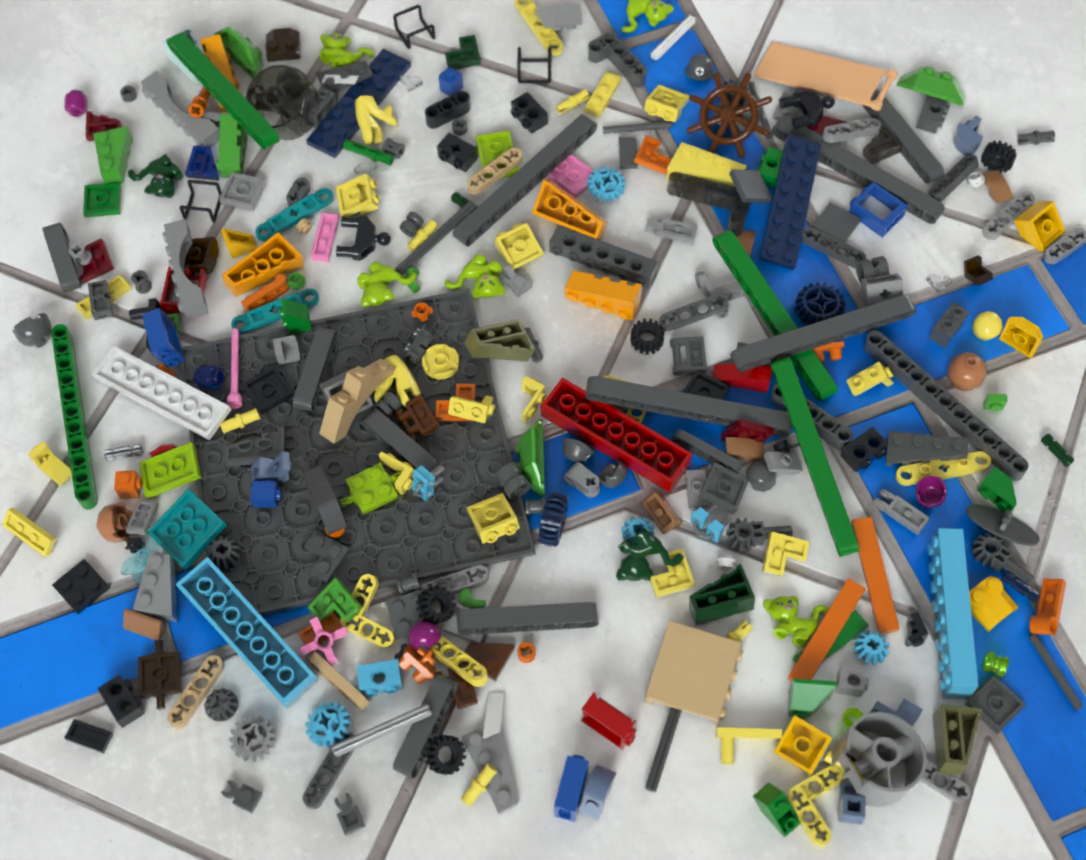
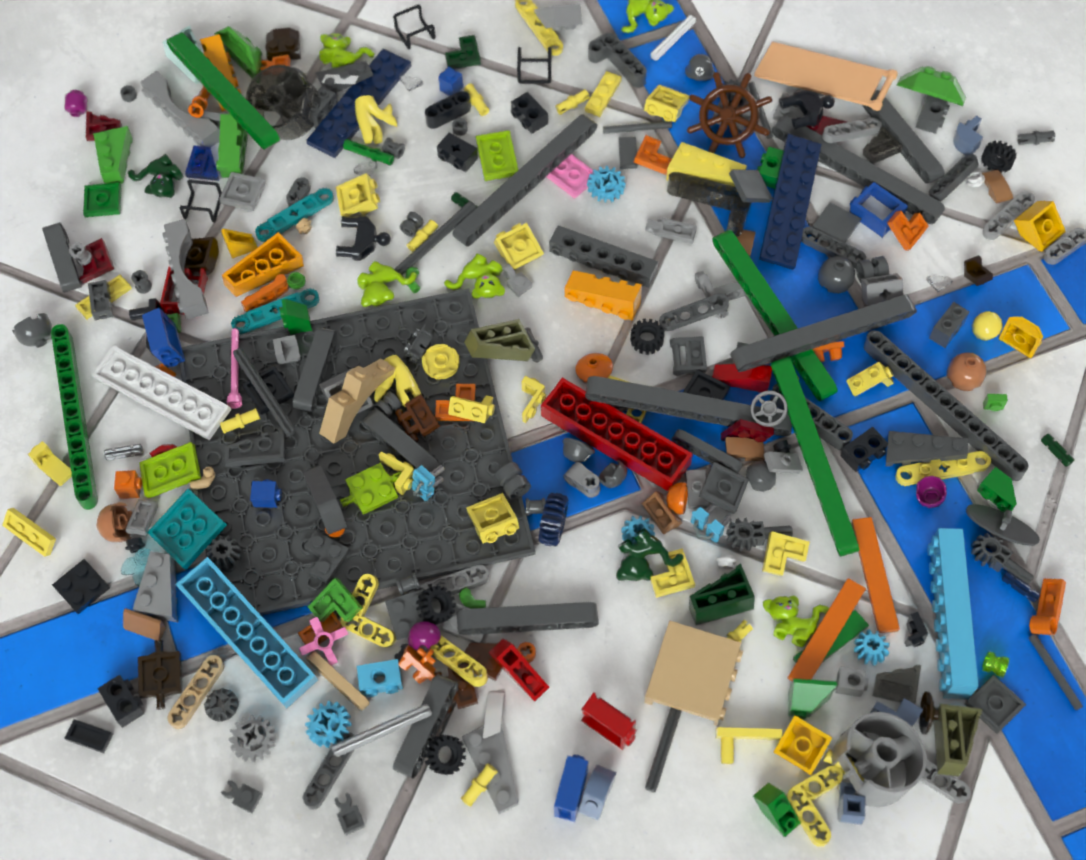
(205, 481): none -> tan arm
(208, 376): clear blue head -> none
(264, 392): none -> dark grey axle
(272, 469): sand blue brick -> none
(279, 60): none -> orange plate
(325, 237): bright pink tile -> none
(419, 307): orange plate -> none
(476, 99): none -> light yellow pin
(496, 172): tan beam -> none
(518, 669): none -> red slope
(532, 457): bright green wedge -> none
(562, 208): light orange wedge -> none
(594, 365): none -> orange dish
(677, 497): none -> orange piece
(769, 408): none -> light grey wheel
(825, 301): dark blue gear -> none
(836, 274): none -> dark grey cylinder
(851, 712): clear neon green plate -> none
(898, 684): none -> clear smoke wing
(902, 511): light grey hinge -> none
(907, 231): none -> orange plate
(928, 714): none -> dark brown dish
(990, 603): yellow slope -> none

